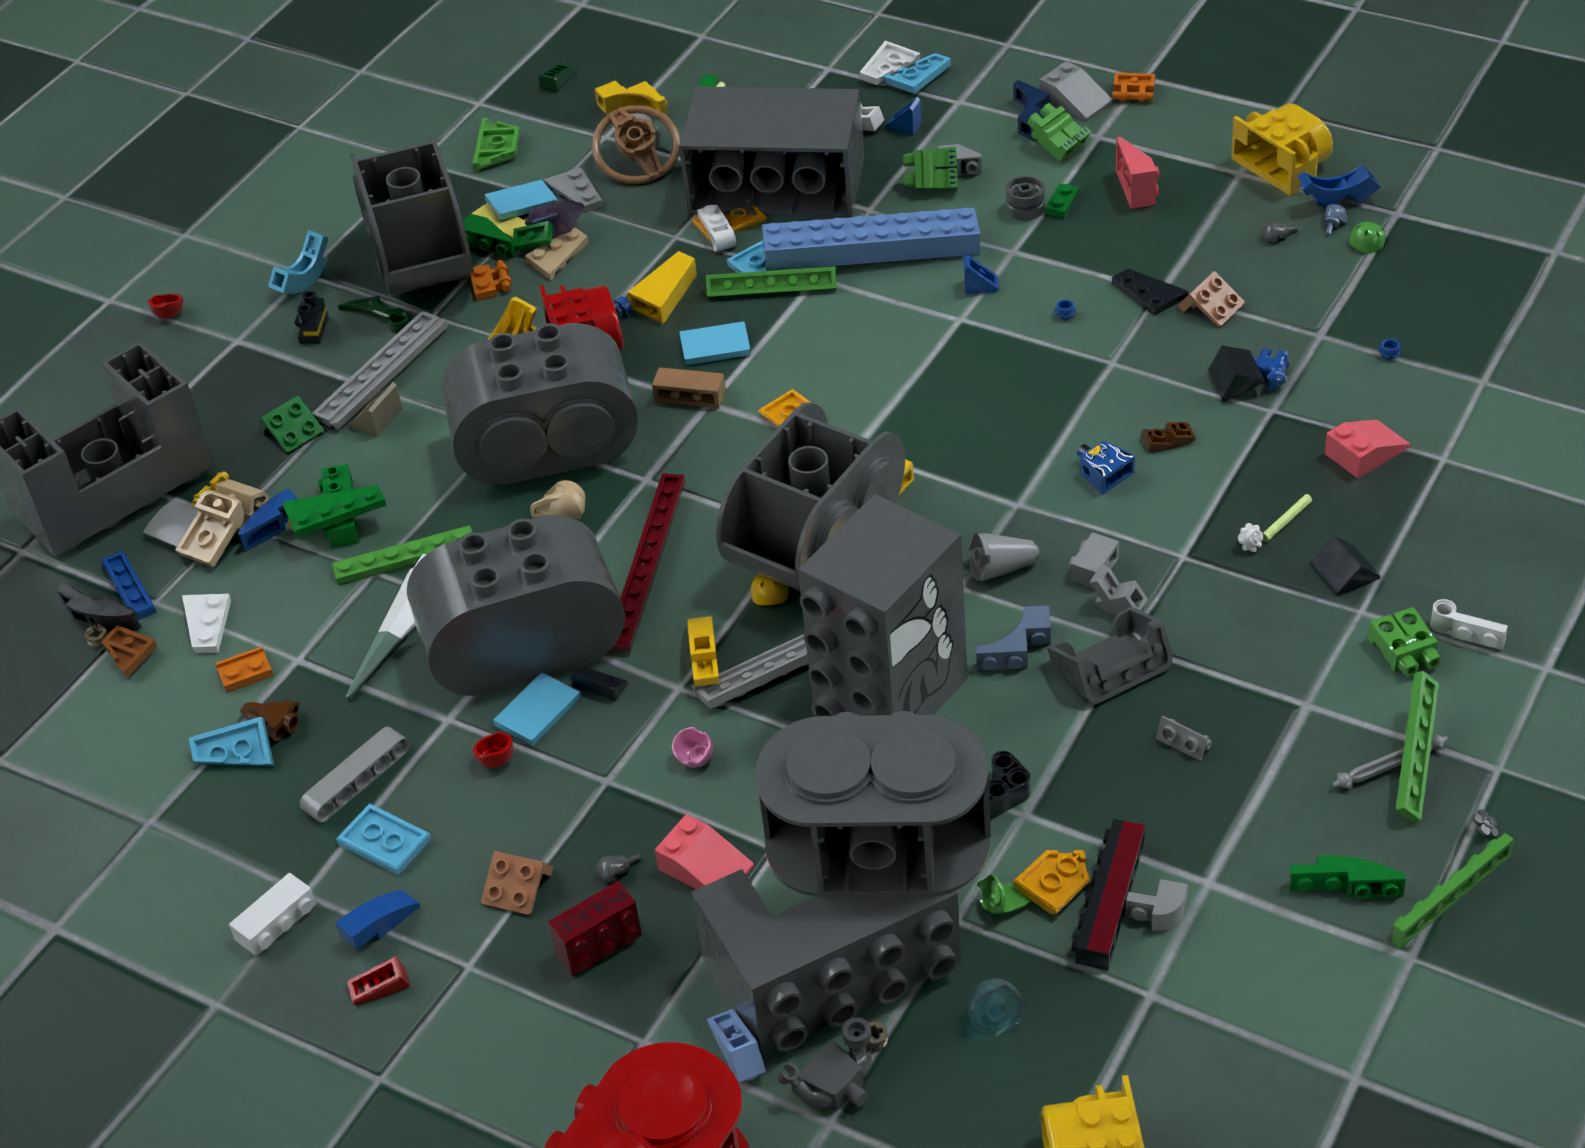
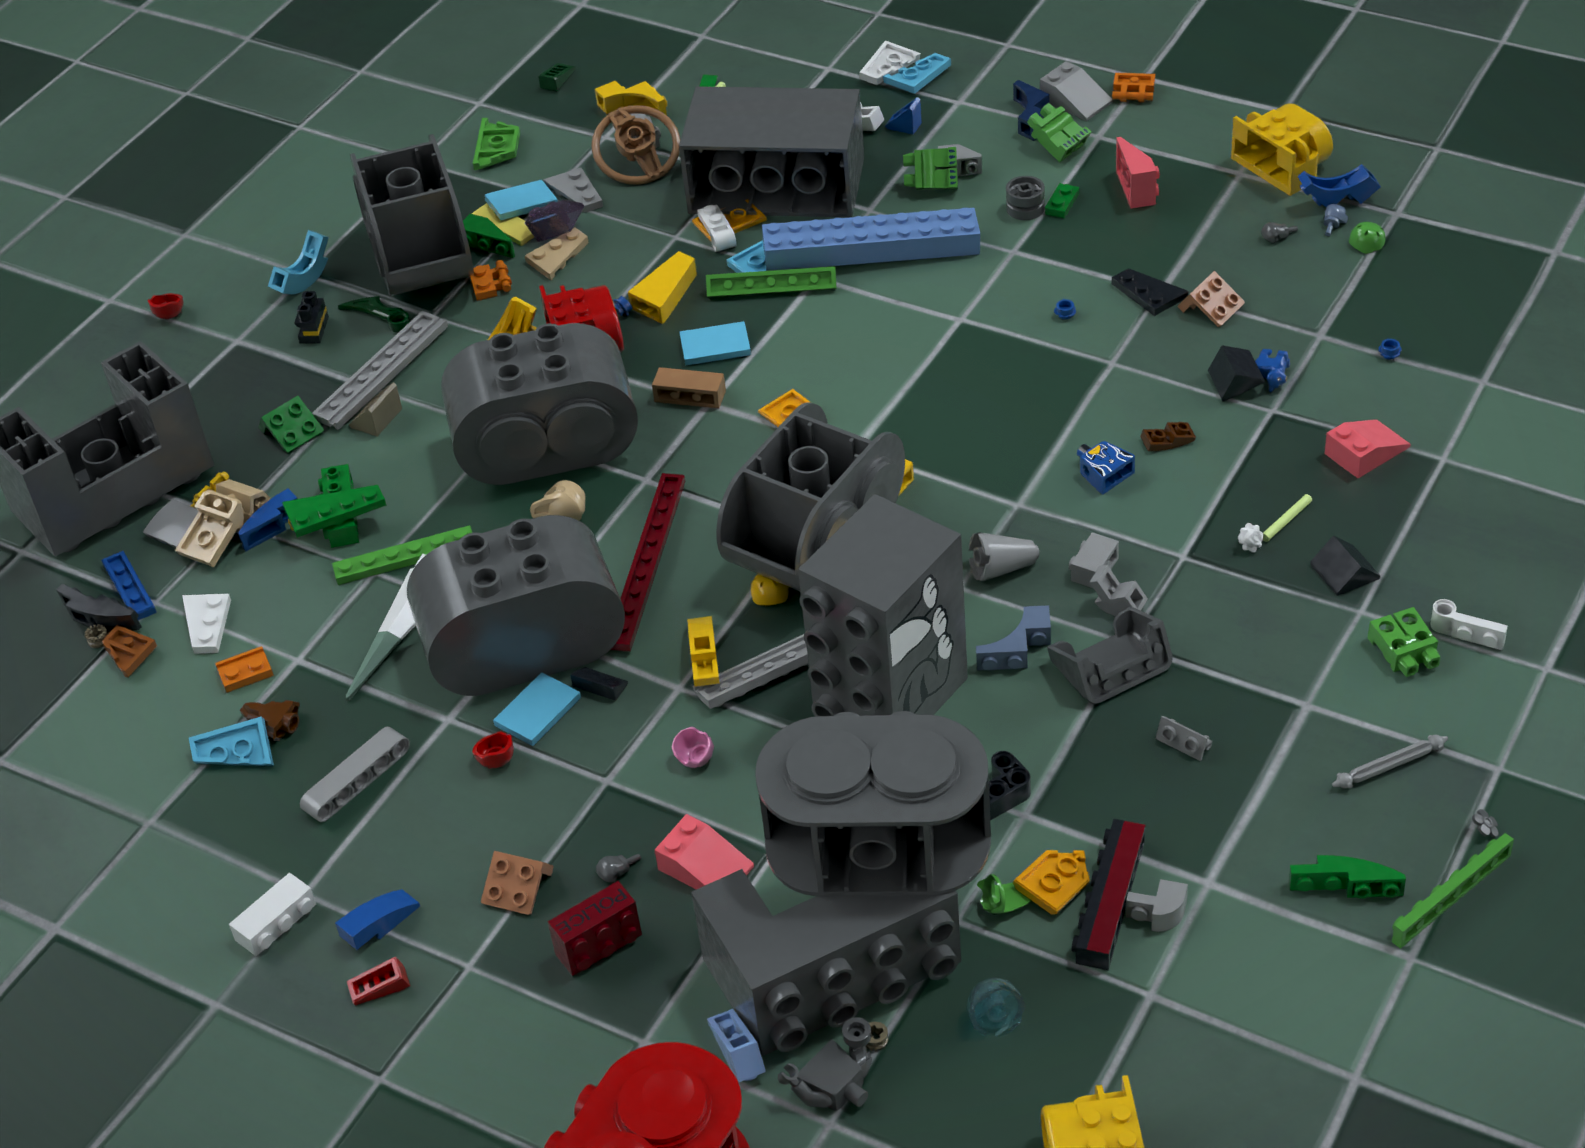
(383, 839): medium azure tile -> none
(532, 235): green plate -> none
(978, 277): blue slope -> none
(1417, 747): bright green plate -> none

